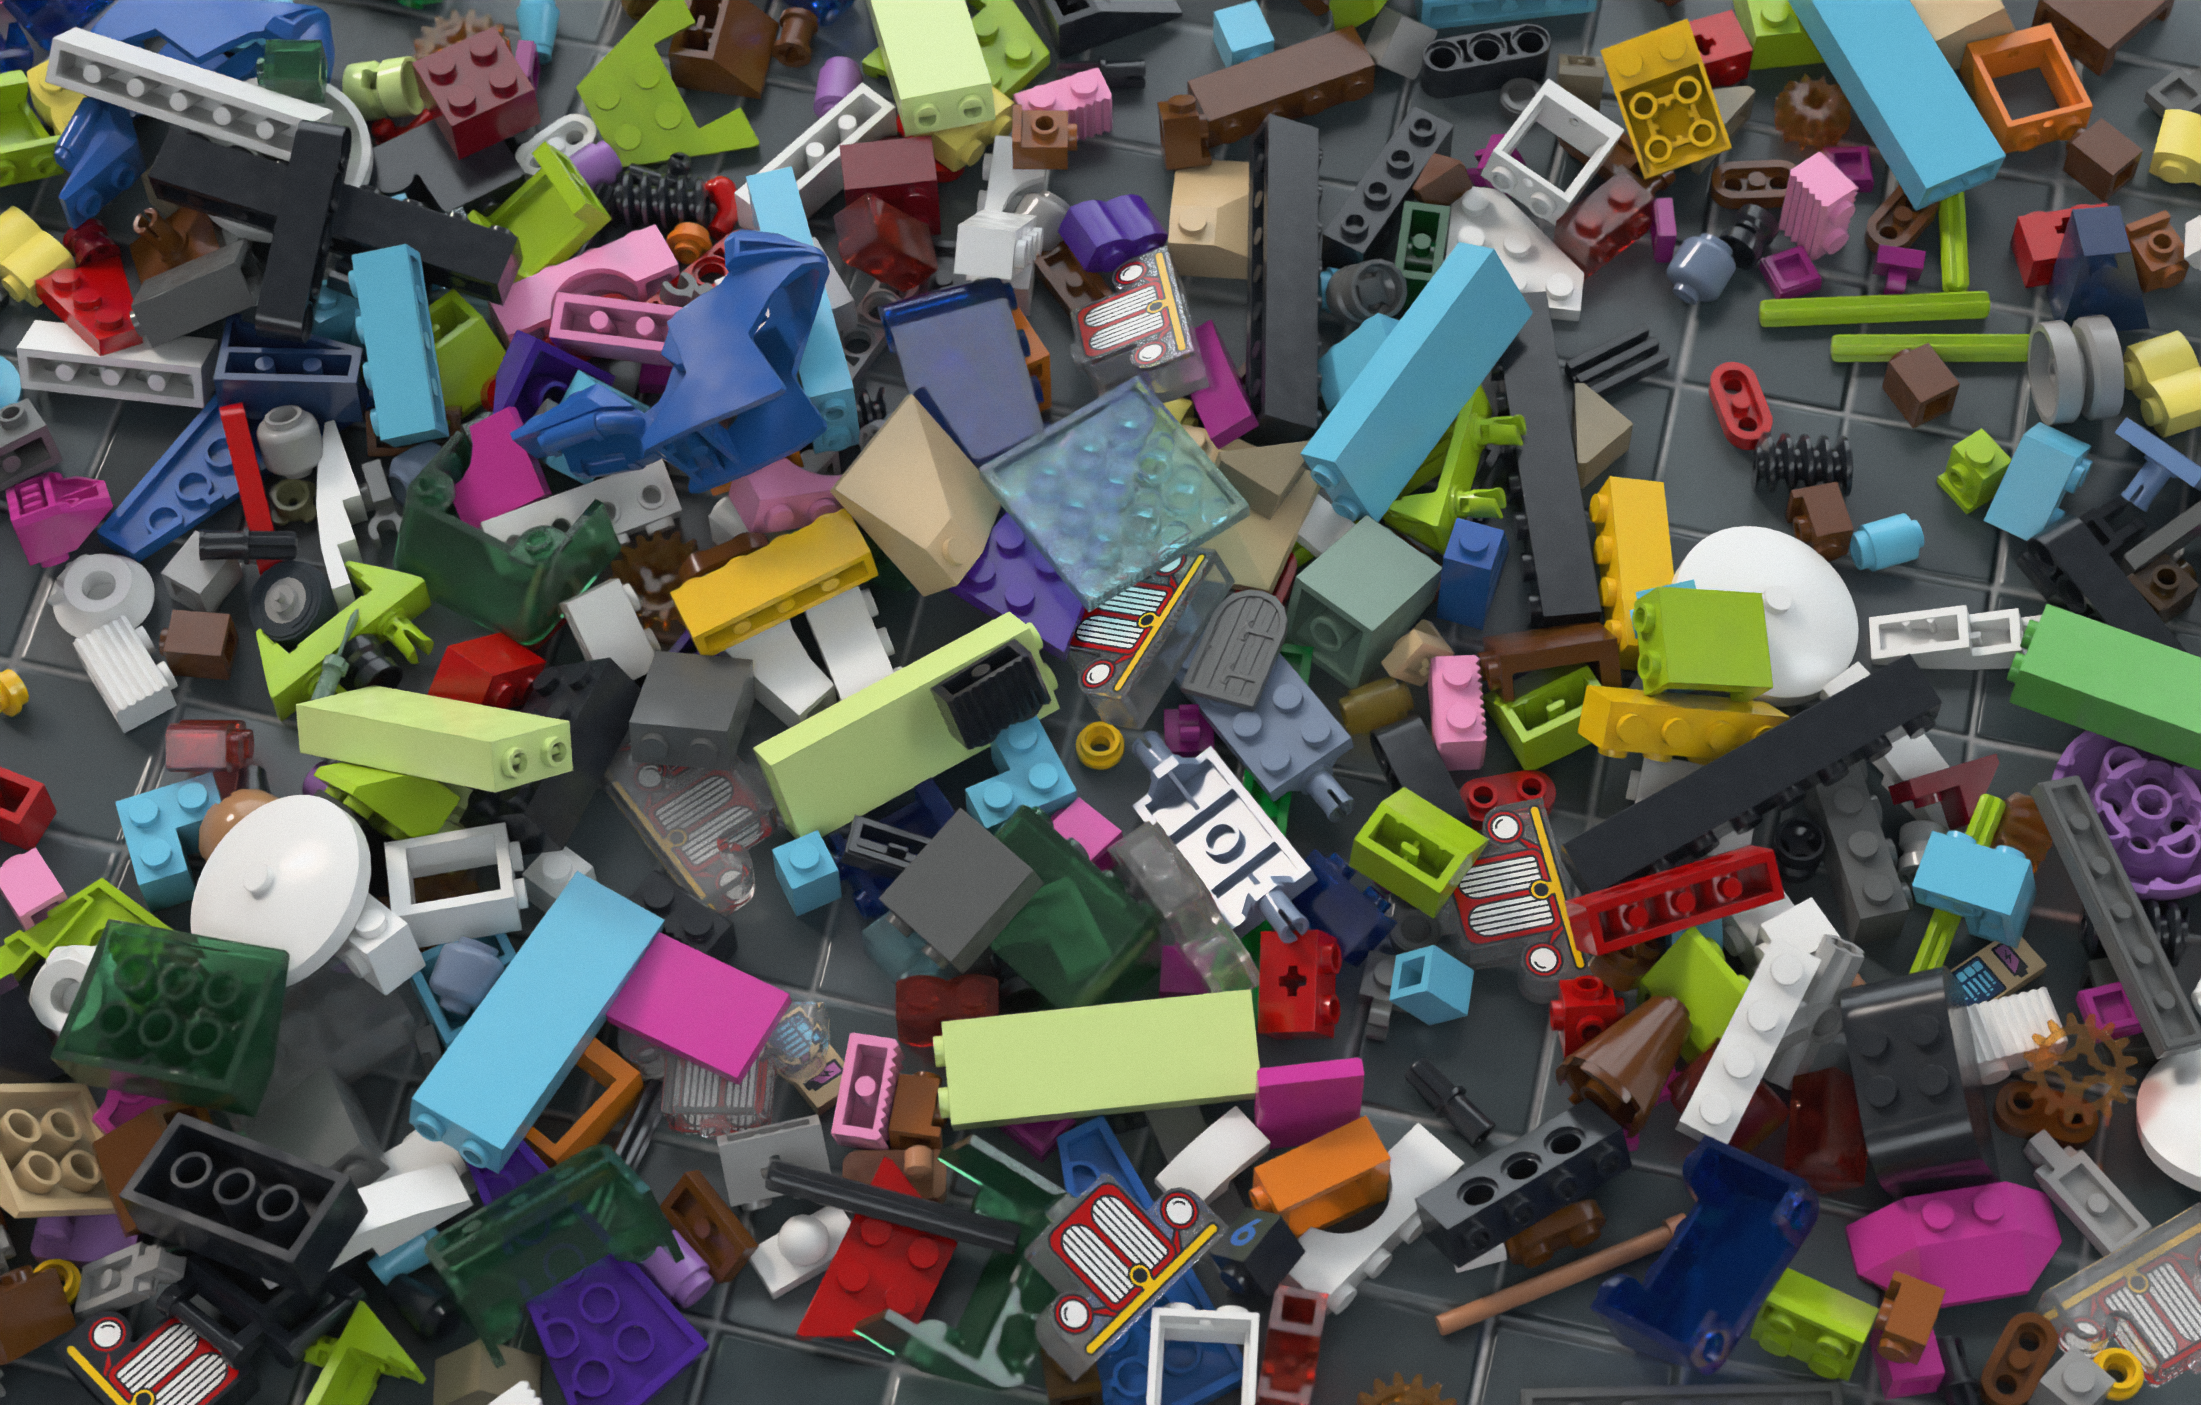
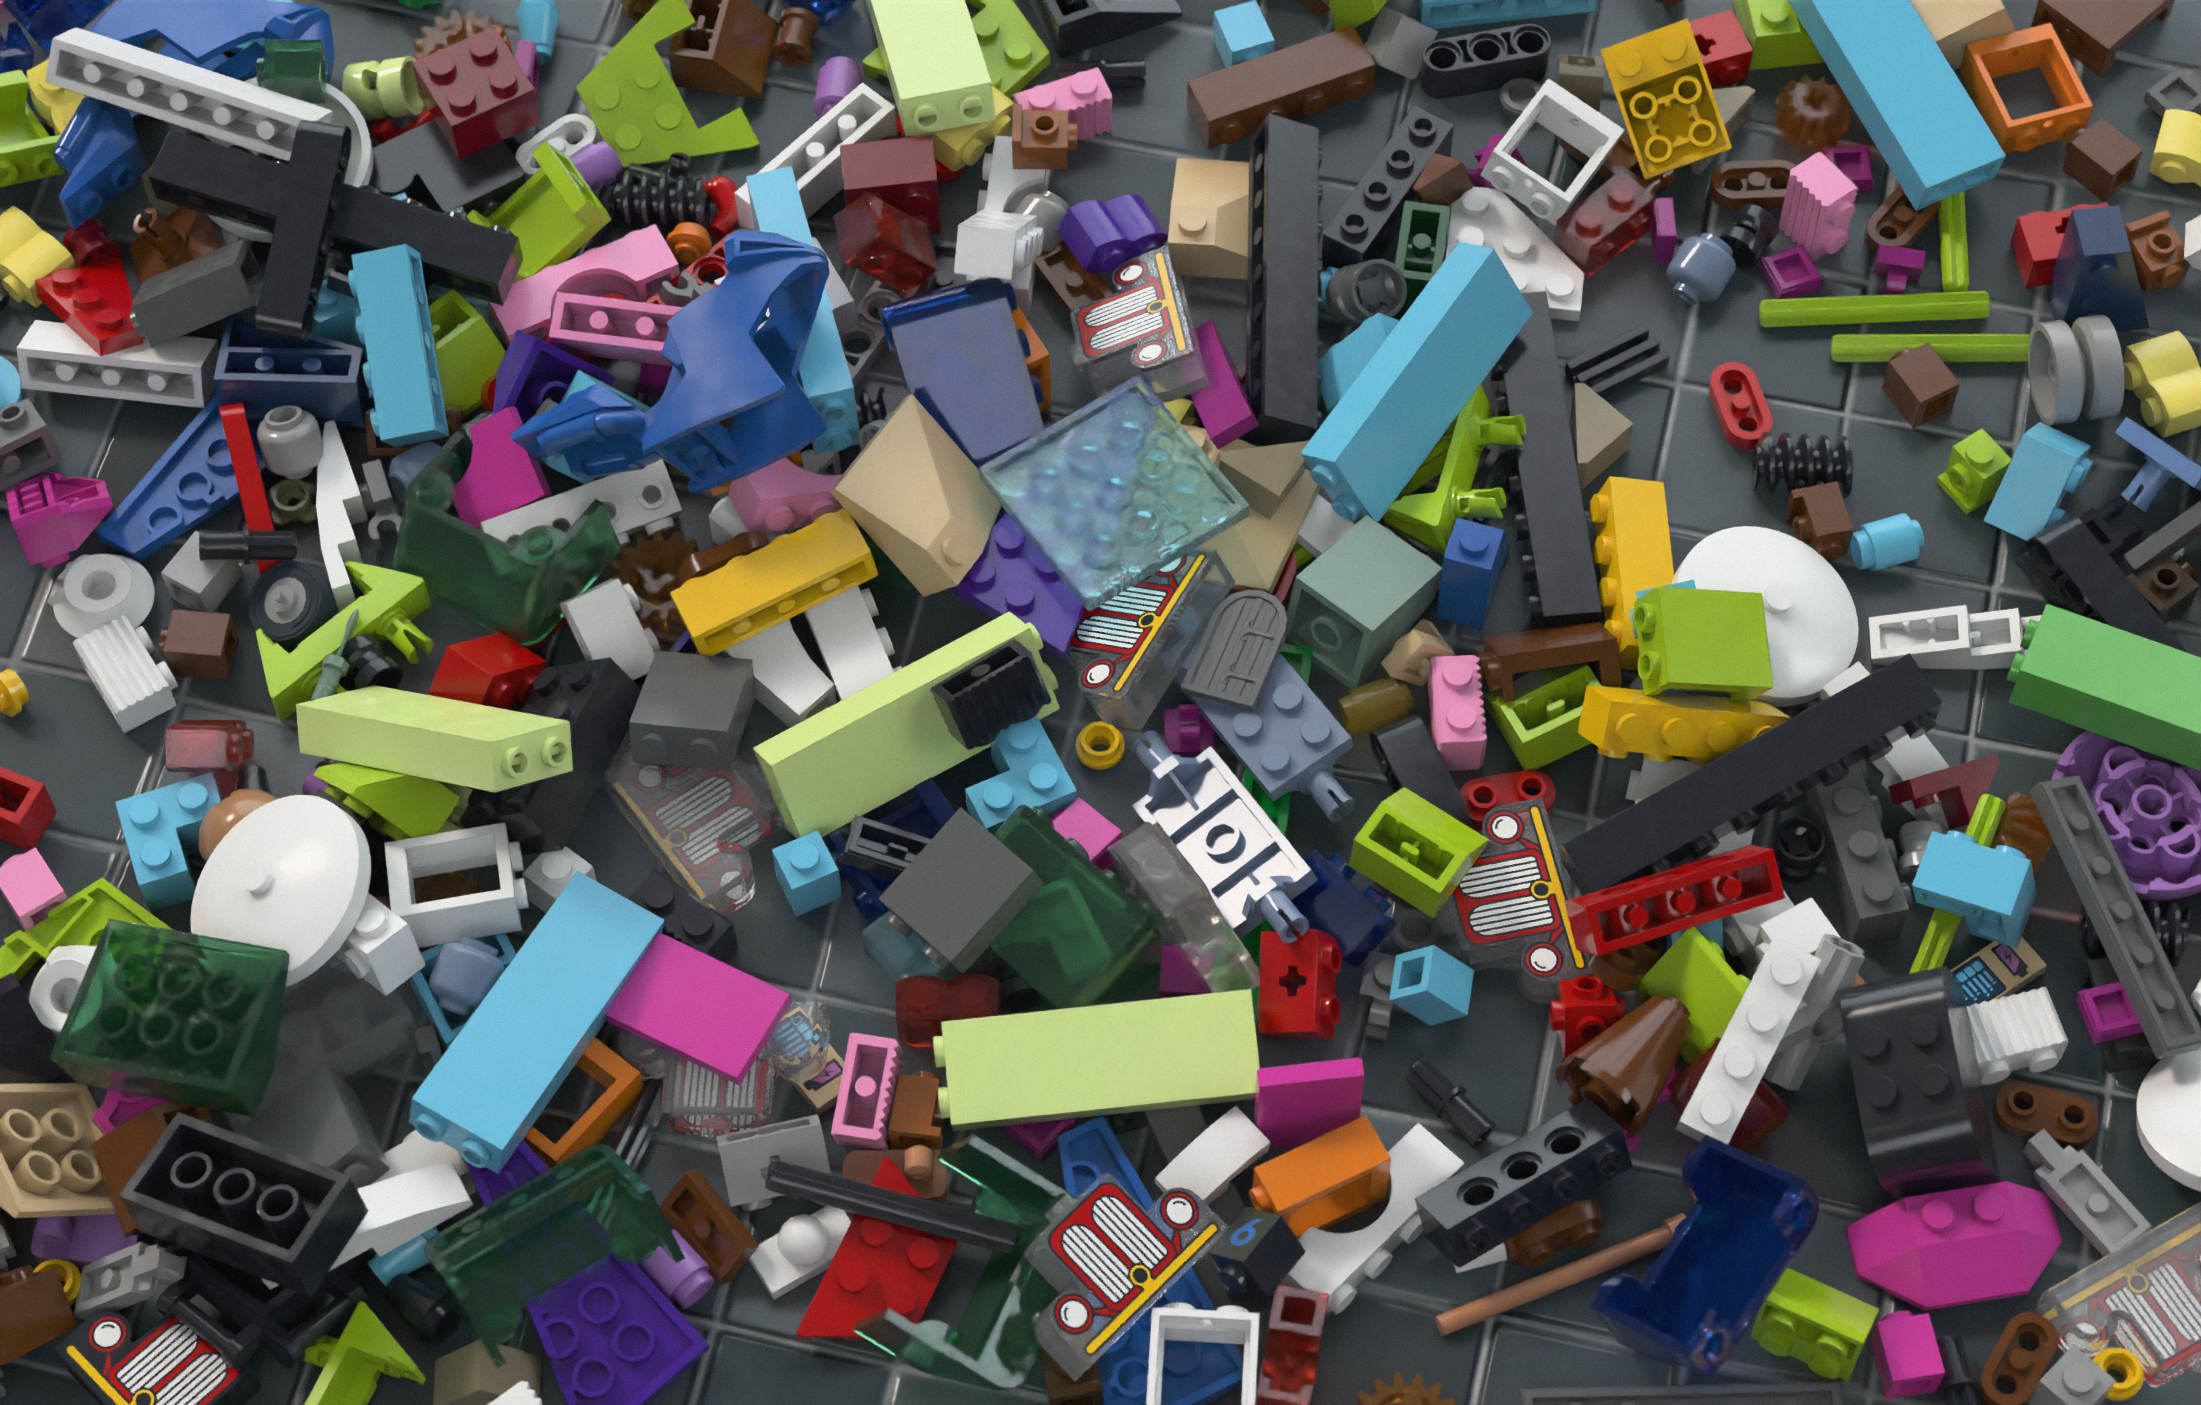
(1183, 133): reddish brown brick -> none
(1825, 1132): clear red brick -> none
(1907, 1318): dark orange brick -> none
(2085, 1046): clear orange gear -> none

